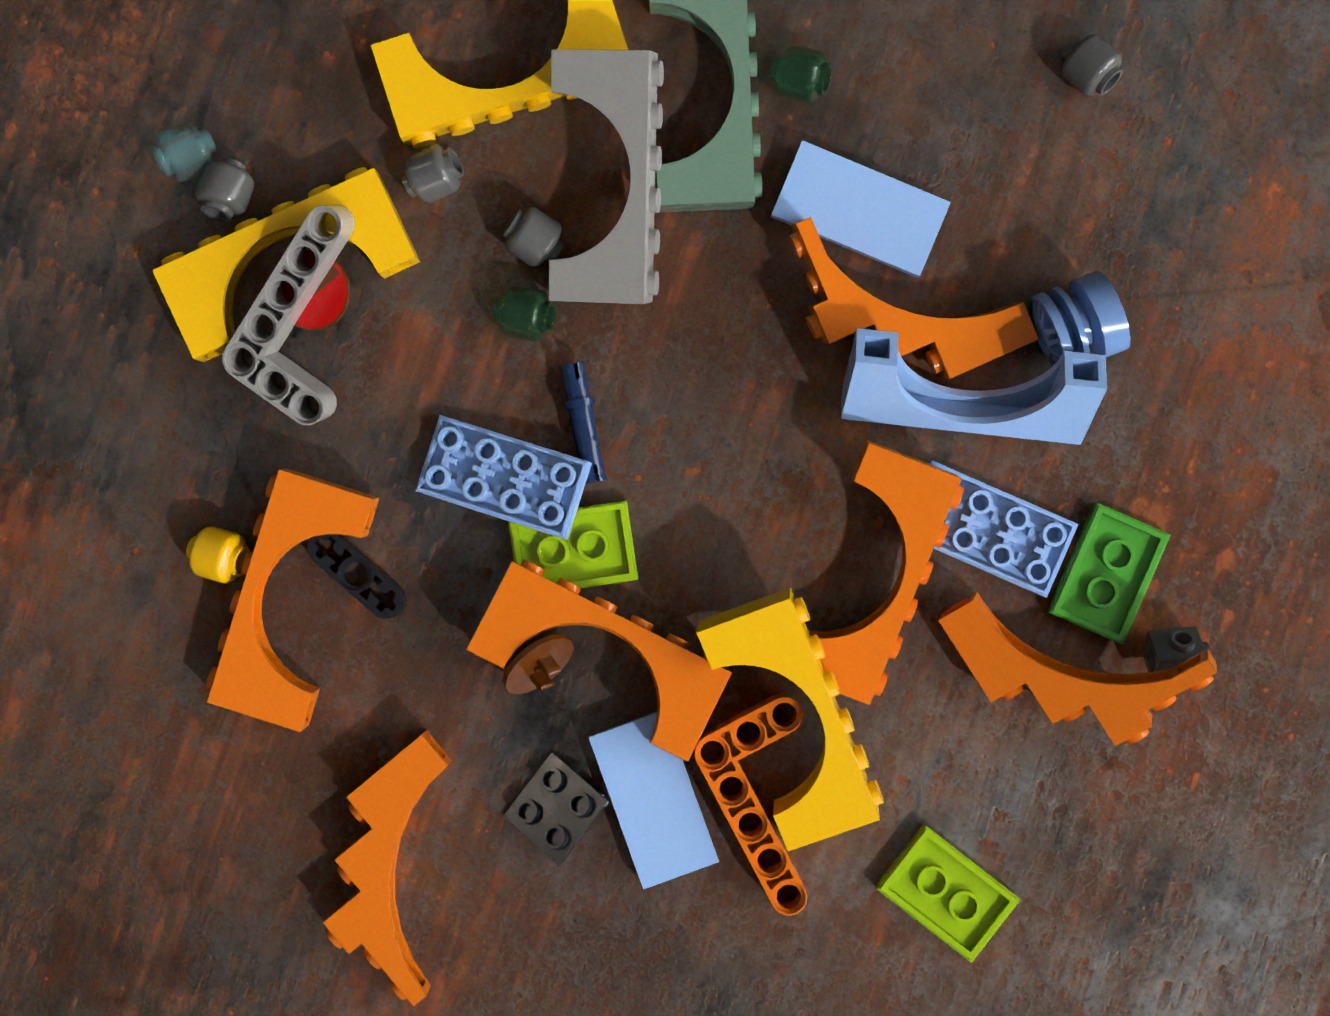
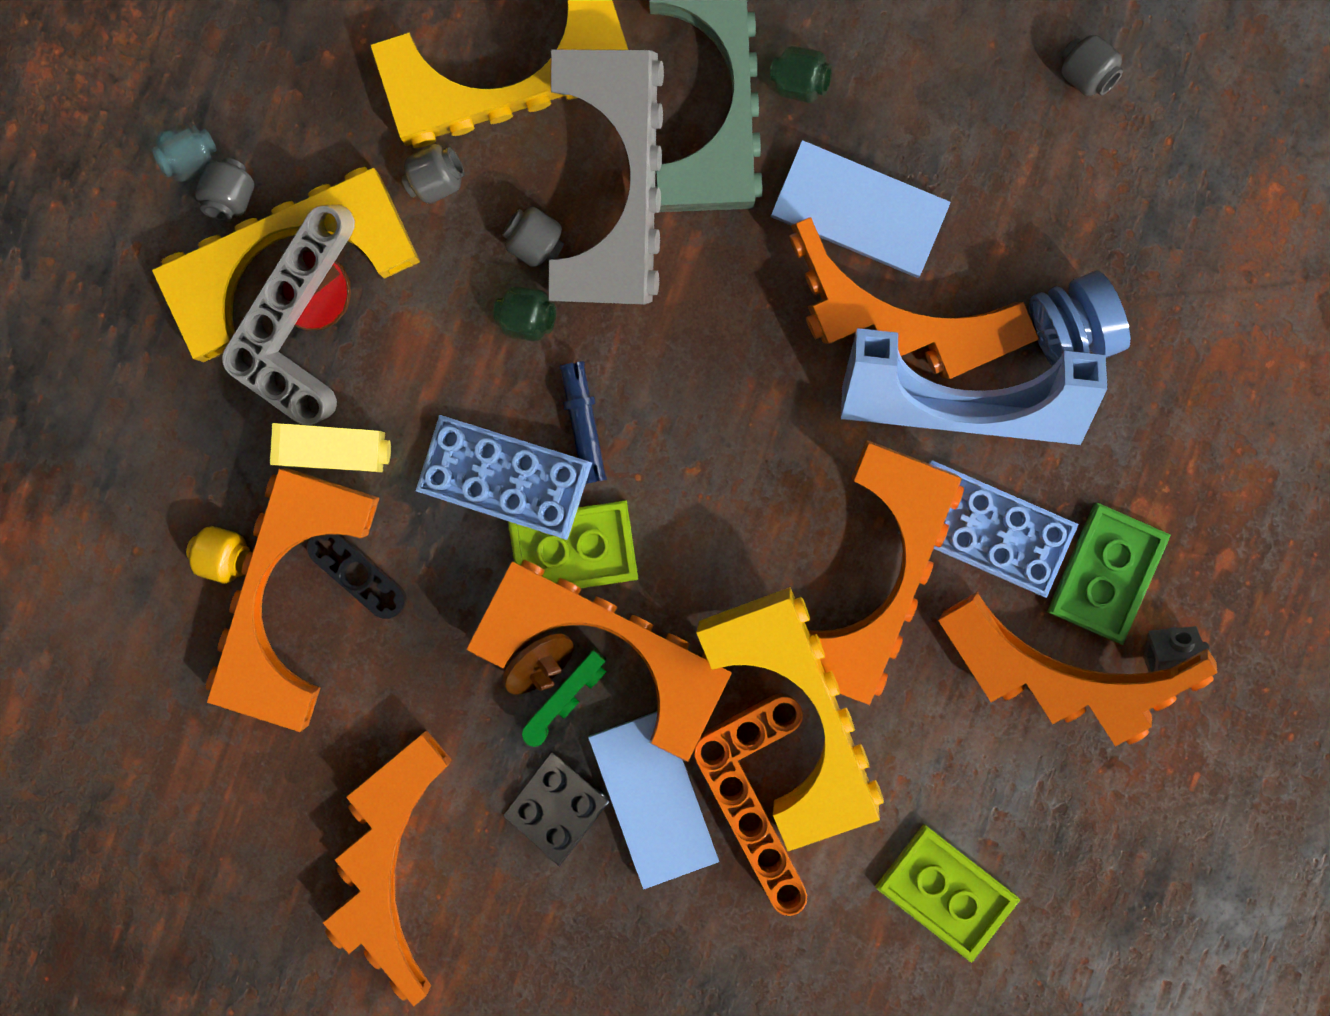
(329, 448): none -> light yellow slope
(564, 698): none -> green plate

